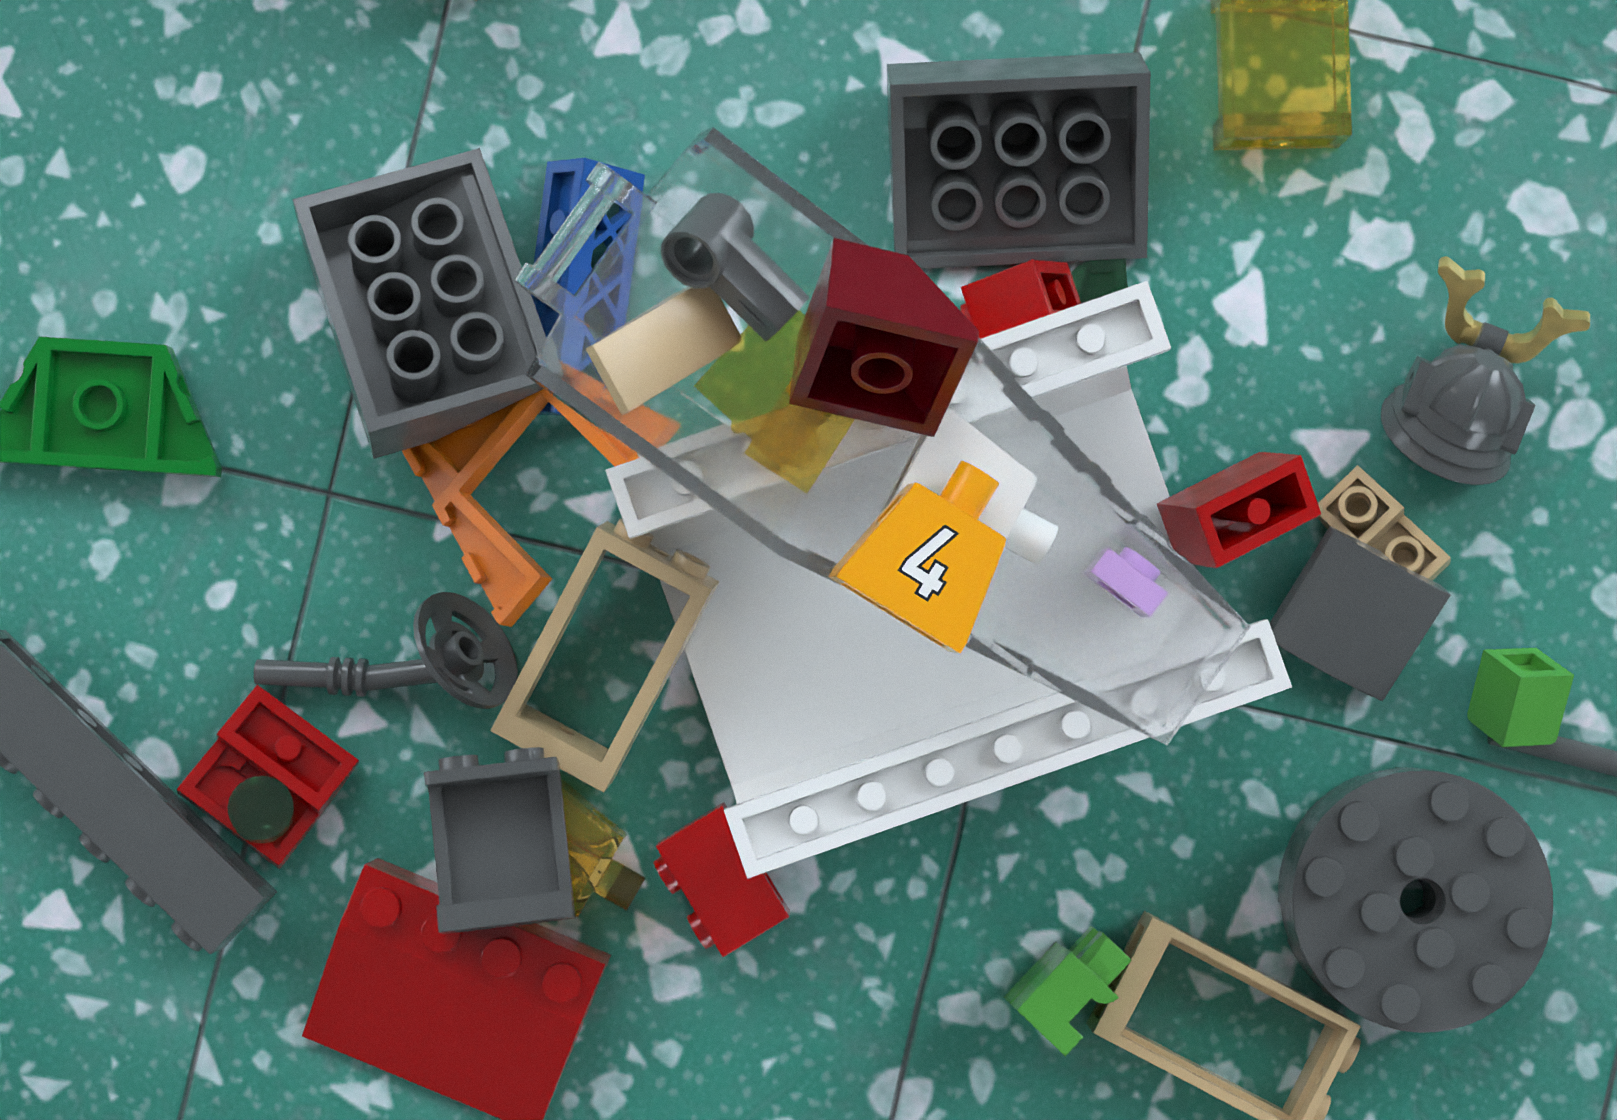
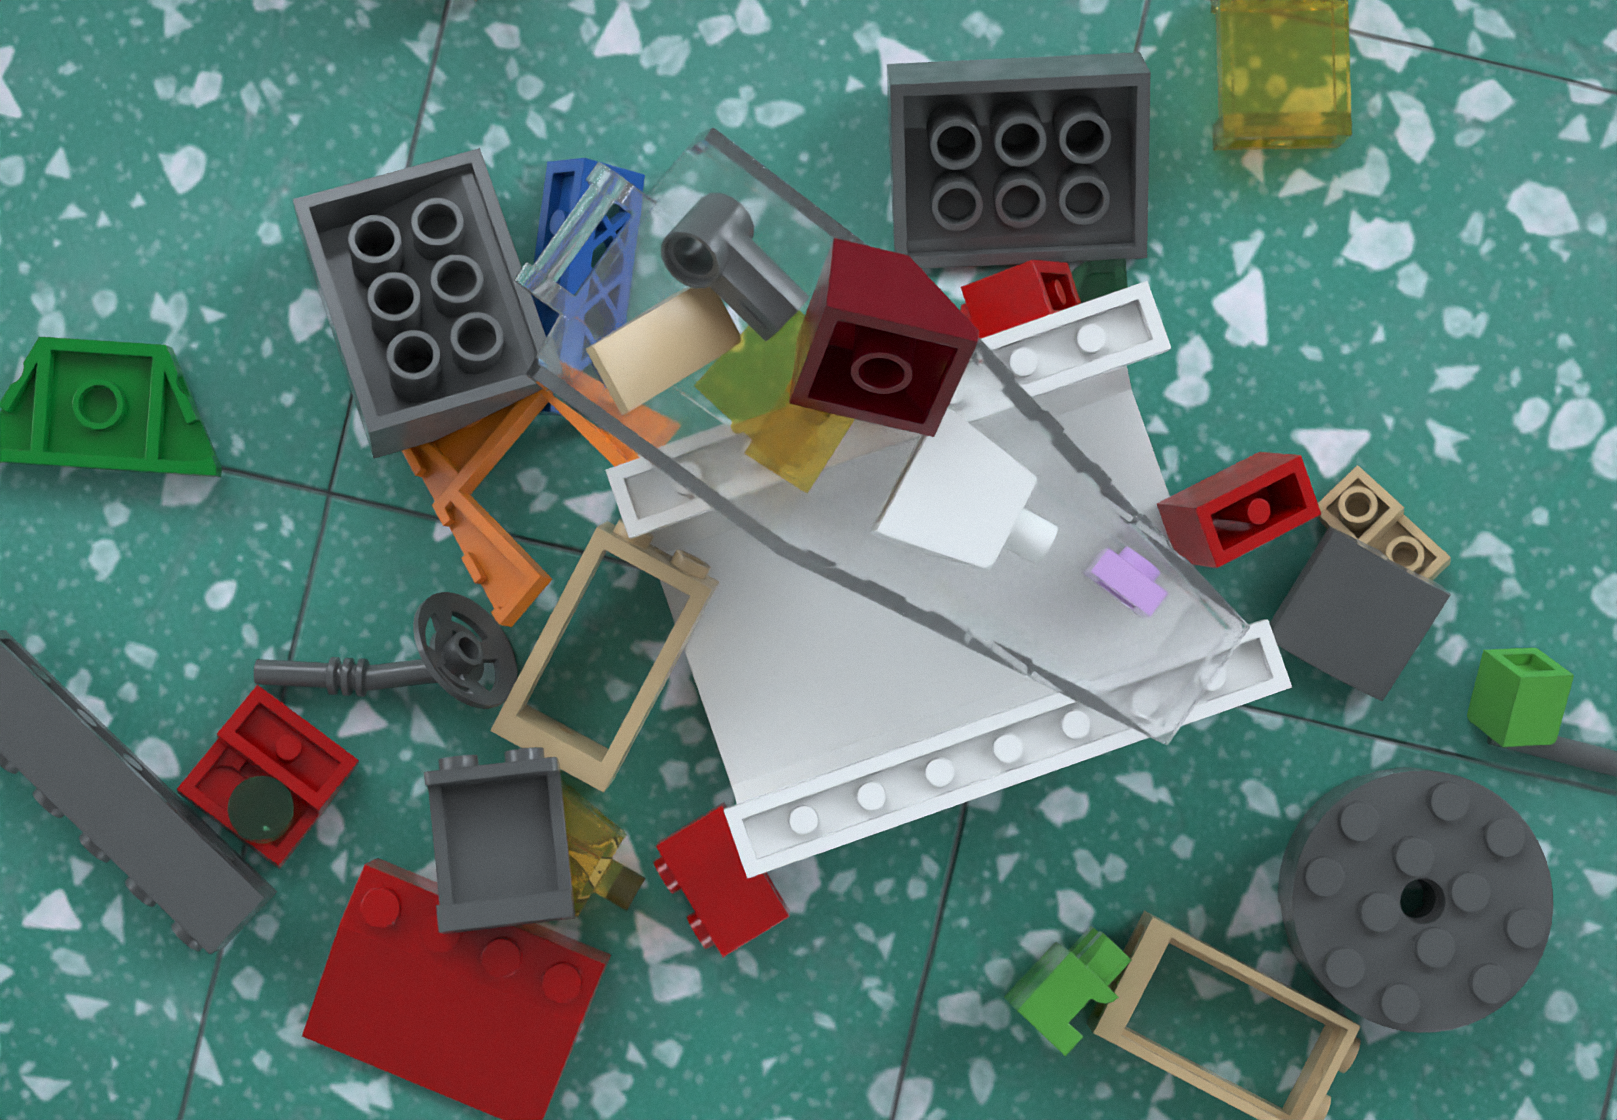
(929, 558): light orange torso -> none
(1467, 404): dark grey helmet -> none

